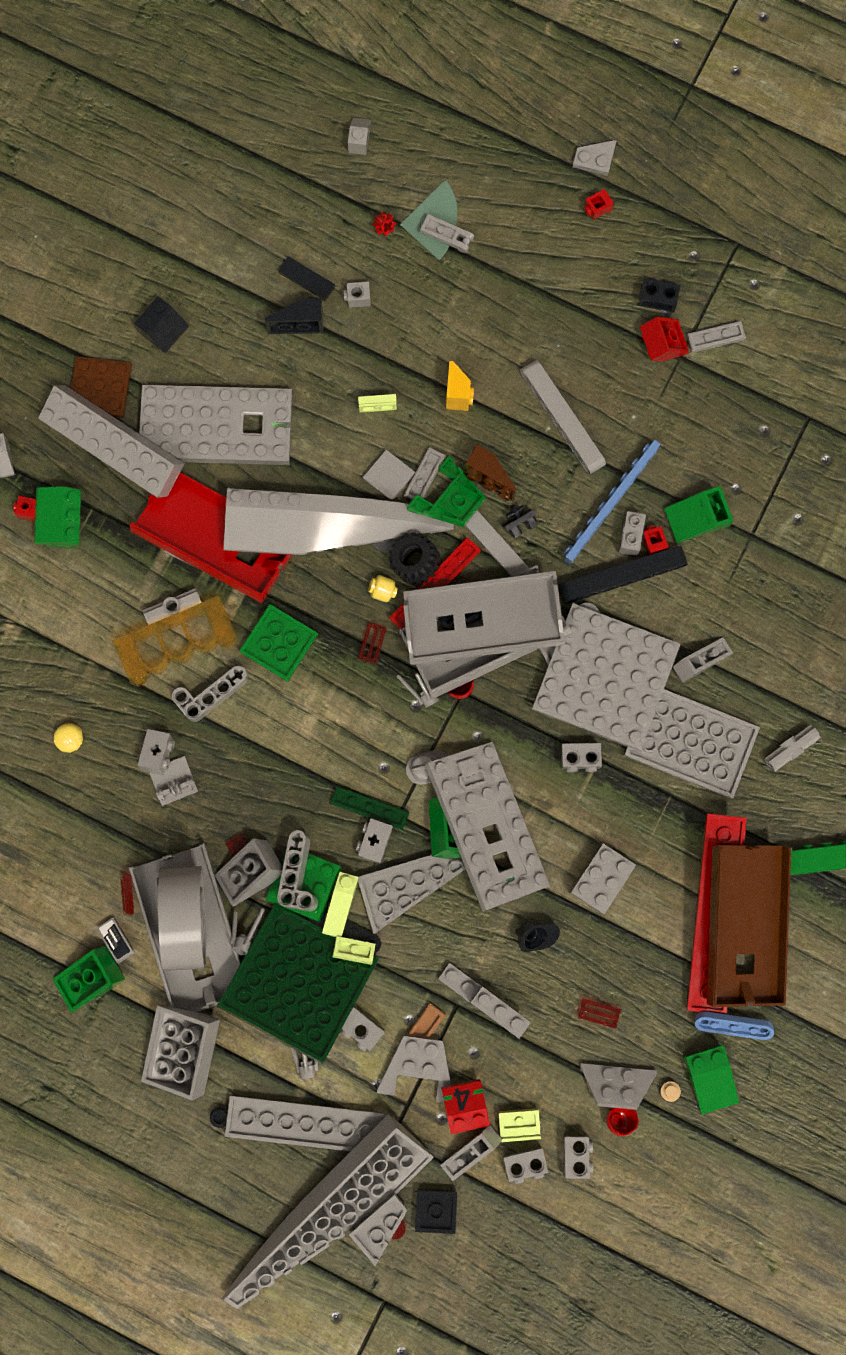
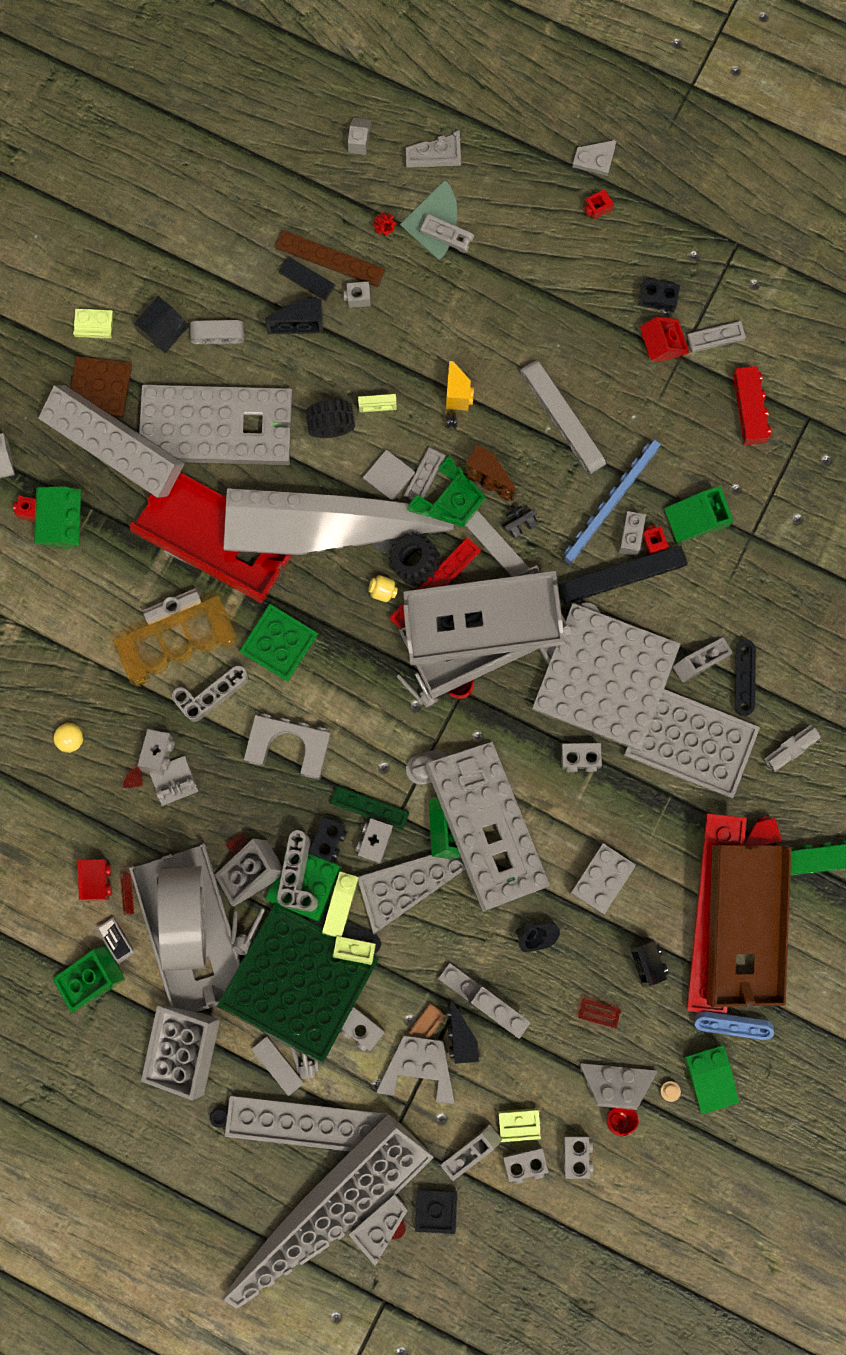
(93, 323): none -> yellowish green plate
(94, 880): none -> red slope
(133, 779): none -> clear red tile
(217, 332): none -> light grey beam
(266, 730): none -> light grey arch
(277, 1066): none -> light grey tile
(322, 838): none -> black brick
(330, 258): none -> reddish brown plate
(330, 418): none -> black tyre
(368, 659): clear red tile -> none
(436, 153): none -> light grey wing
(451, 420): none -> black bush
(464, 1042): none -> black slope
(465, 1106): red slope -> none
(649, 964): none -> black slope
(745, 677): none -> black plate
(750, 405): none -> red brick
(763, 832): none -> red slope

